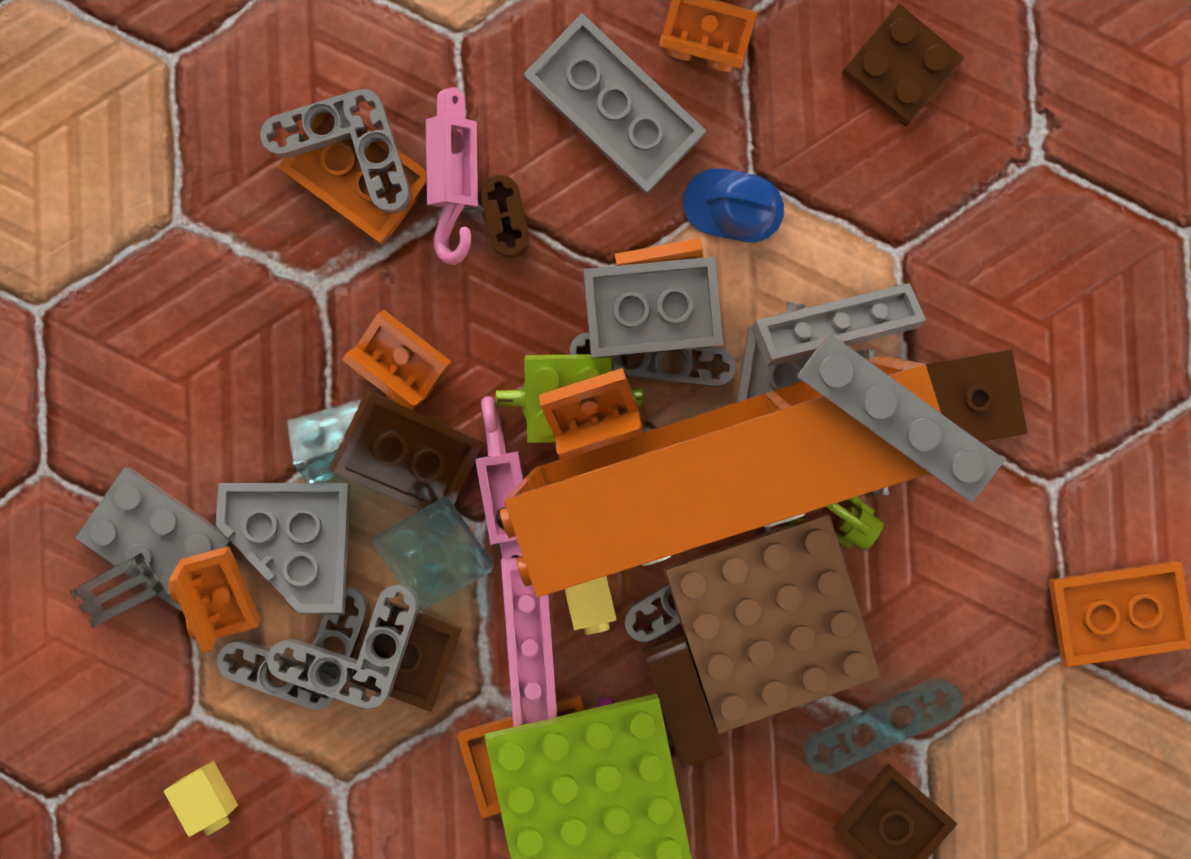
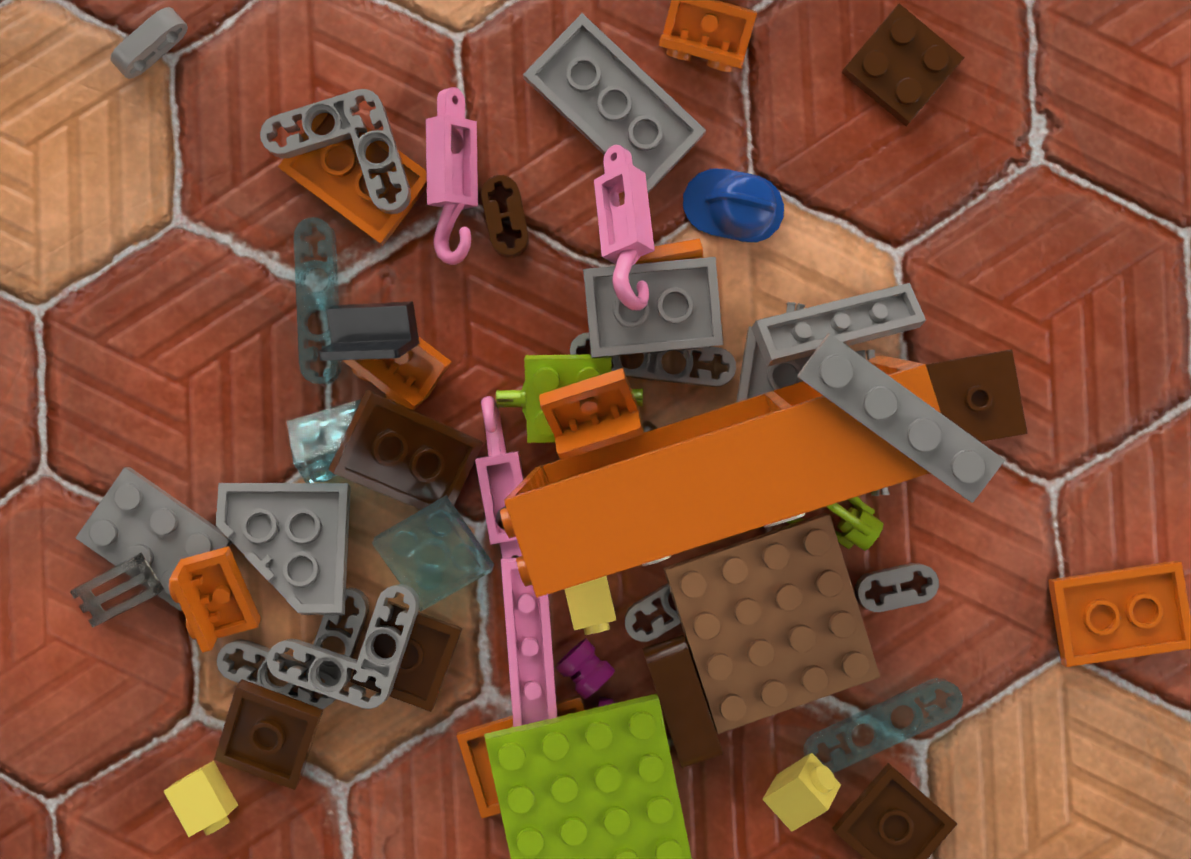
(149, 42): none -> light grey beam
(268, 734): none -> reddish brown plate
(310, 302): none -> clear light blue beam
(370, 331): none -> black panel
(585, 668): none -> magenta wheel
(625, 228): none -> bright pink piece
(802, 792): none -> light yellow brick
(898, 597): none -> light grey beam

